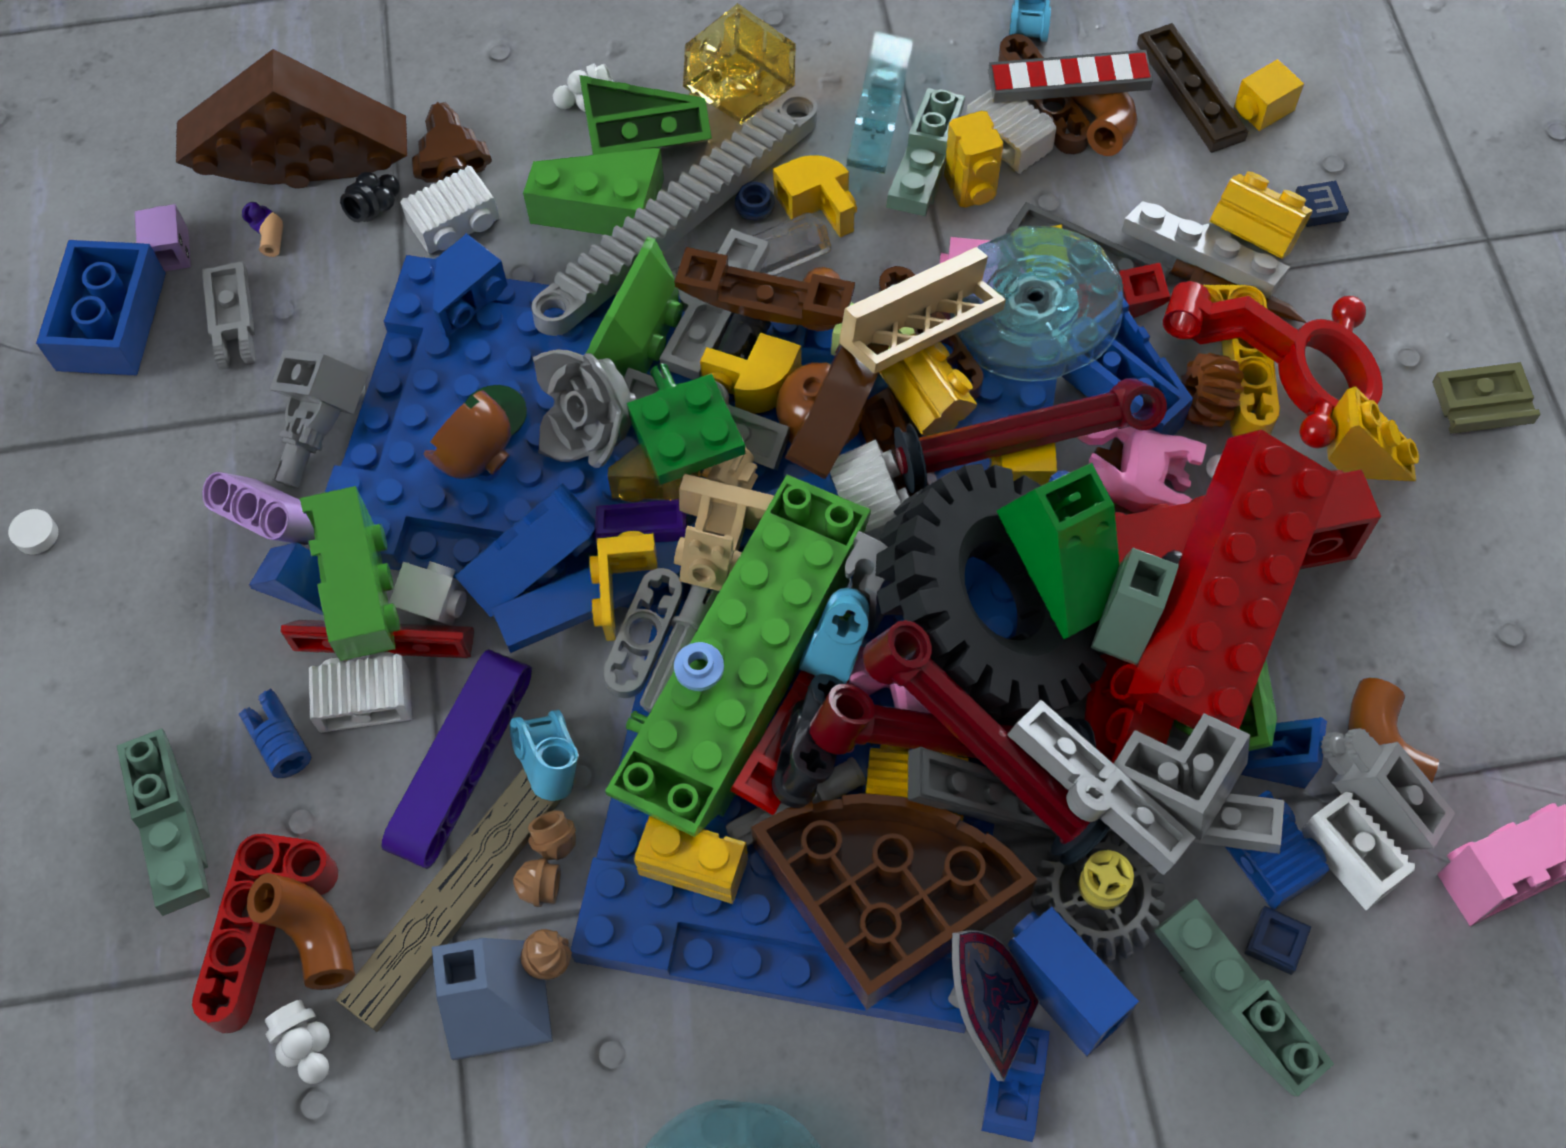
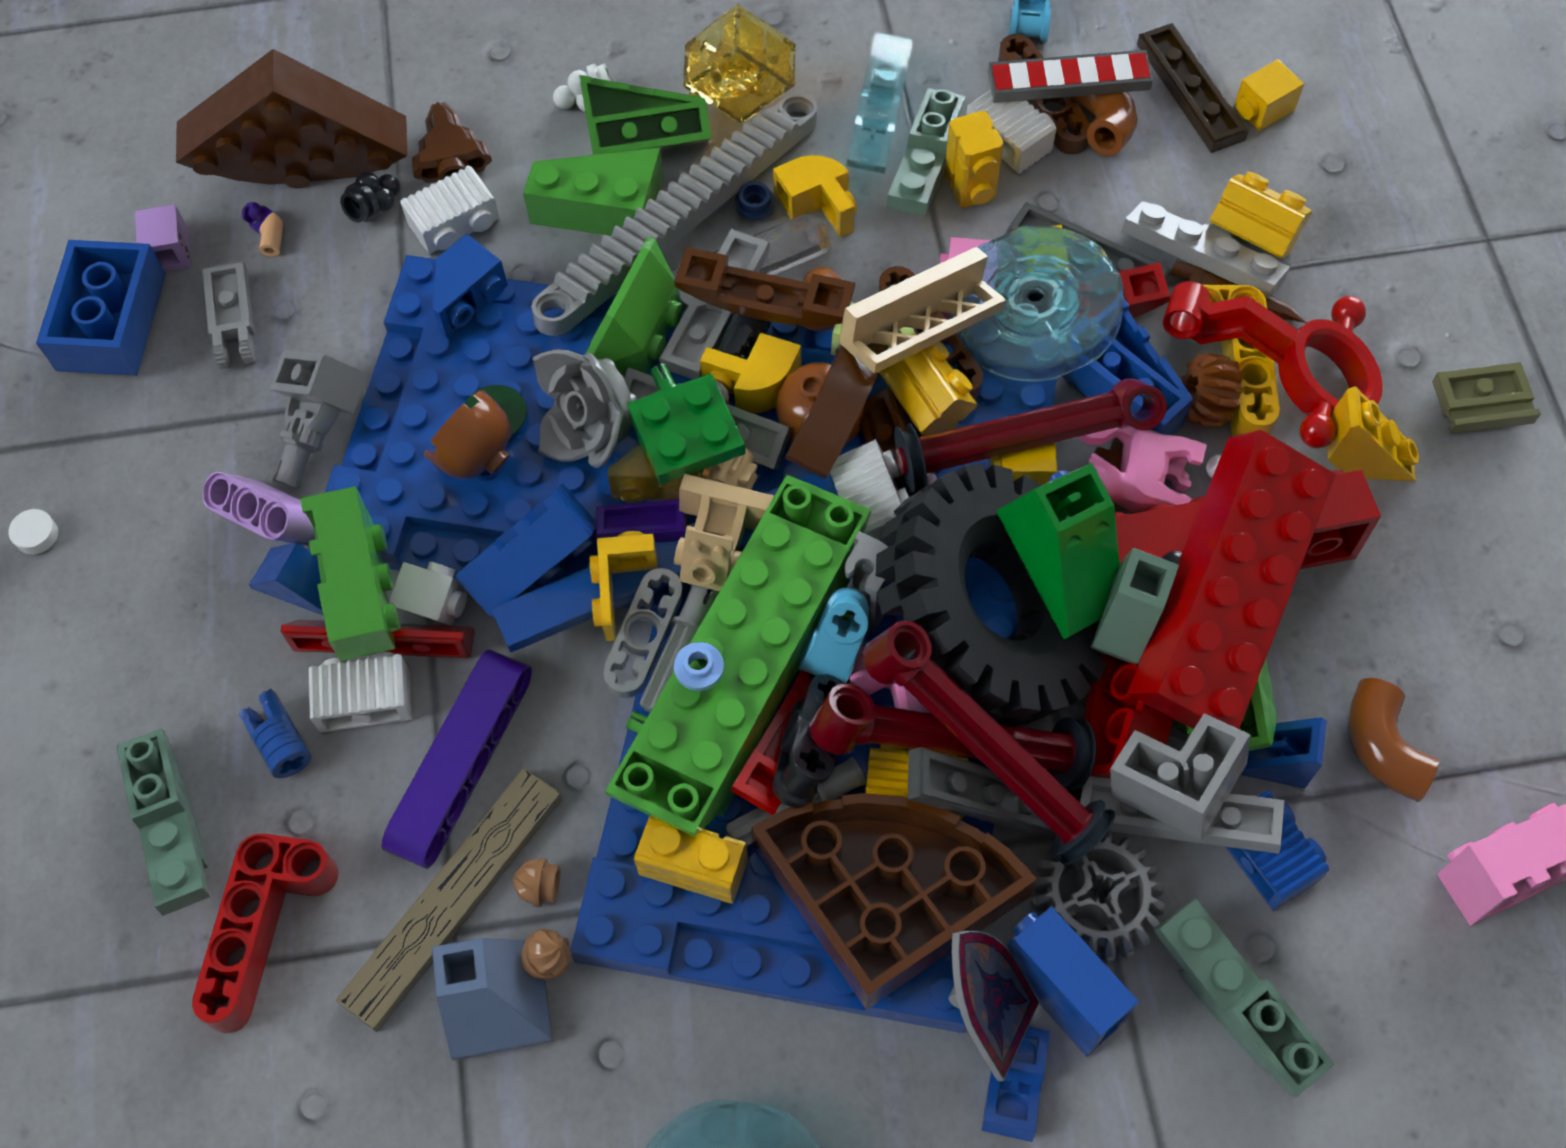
(299, 1040): white piece -> none
(310, 924): dark orange cylinder -> none
(545, 754): medium azure piece -> none
(552, 835): medium nougat plate -> none
(1100, 788): light grey hinge -> none
(1110, 869): light yellow wheel -> none
(1278, 940): dark blue tile -> none
(1325, 201): dark blue tile -> none
(1358, 850): white brick -> none
(1389, 788): light grey hinge -> none

